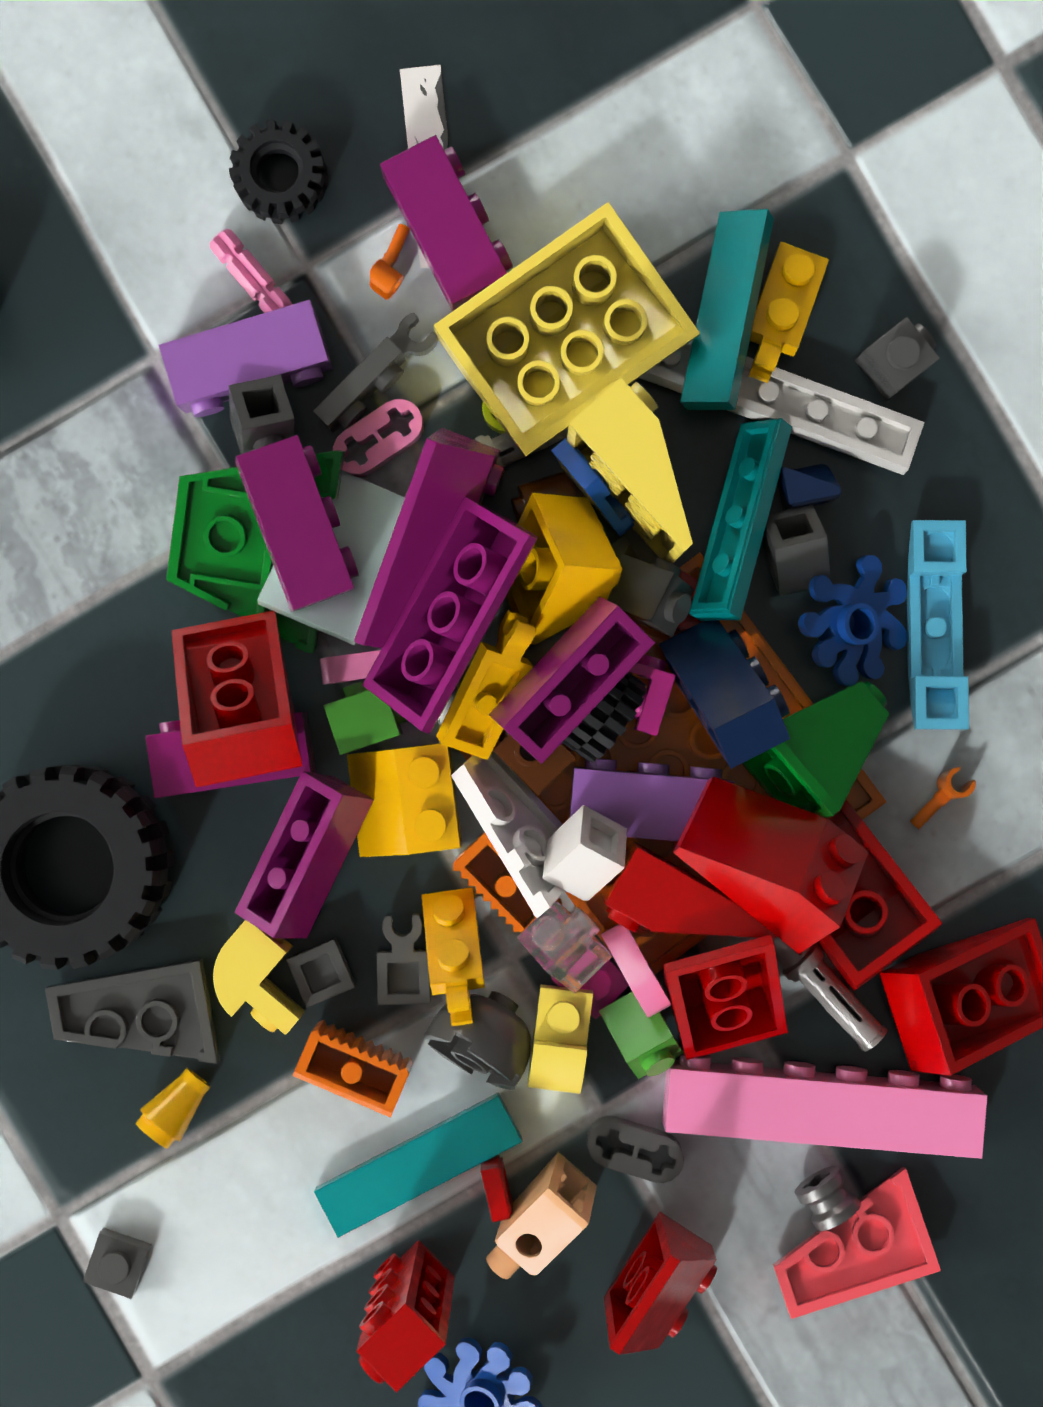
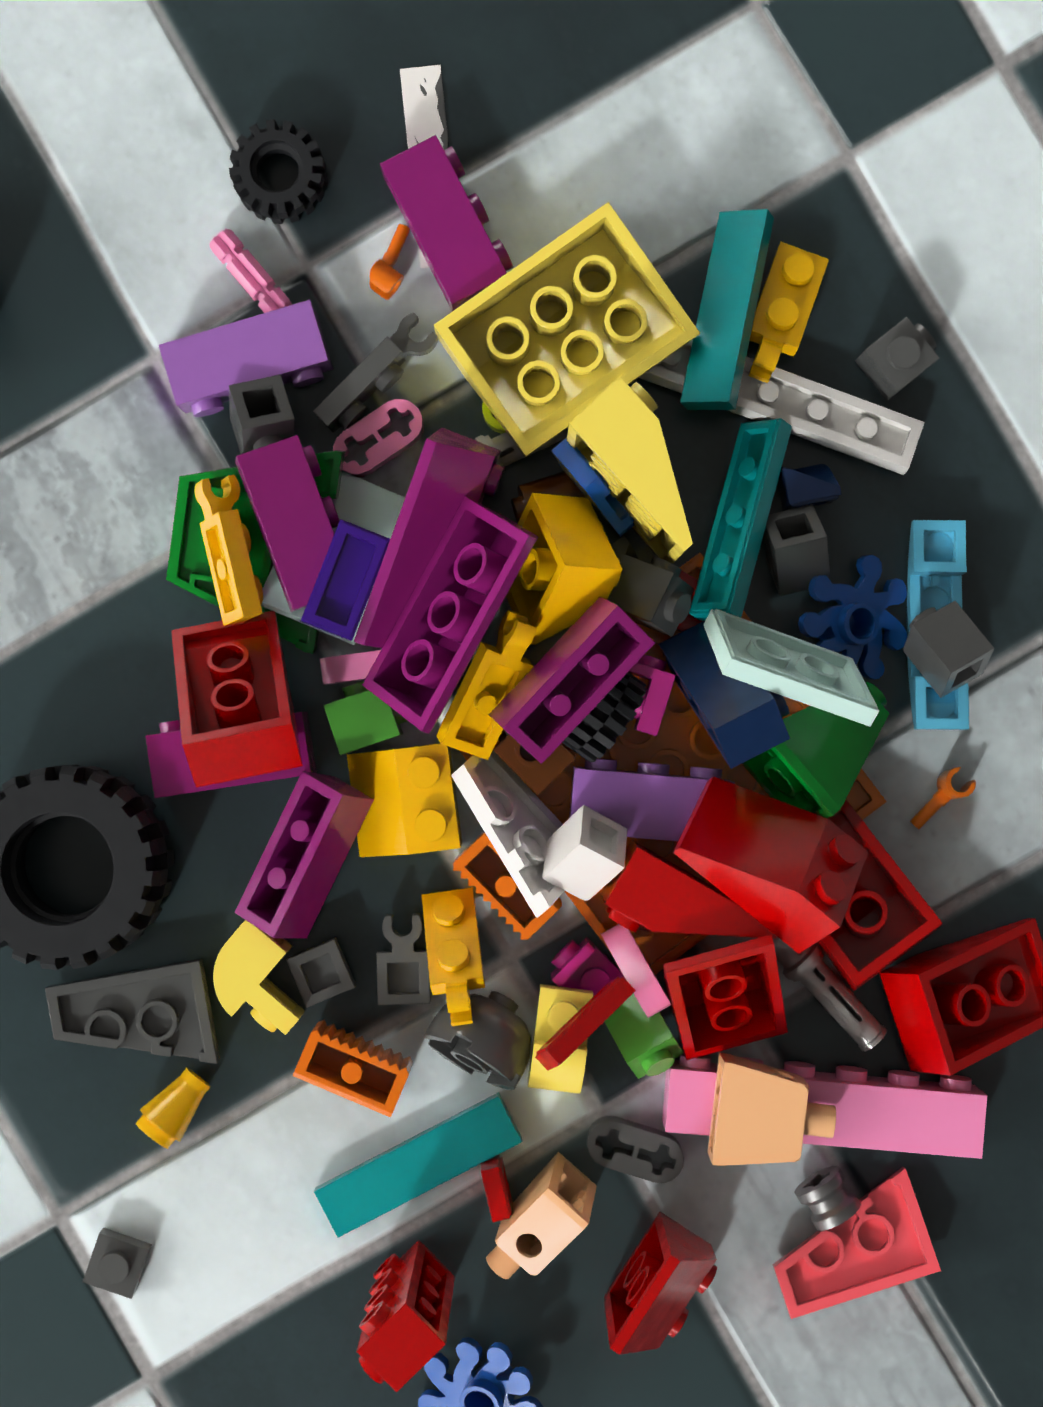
(228, 551): none -> yellow plate
(345, 580): none -> dark purple tile
(566, 945): clear brick -> none
(584, 1023): none -> red tile
(762, 1114): none -> light nougat torso
(789, 667): none -> light aqua tile
(947, 648): none -> dark grey brick

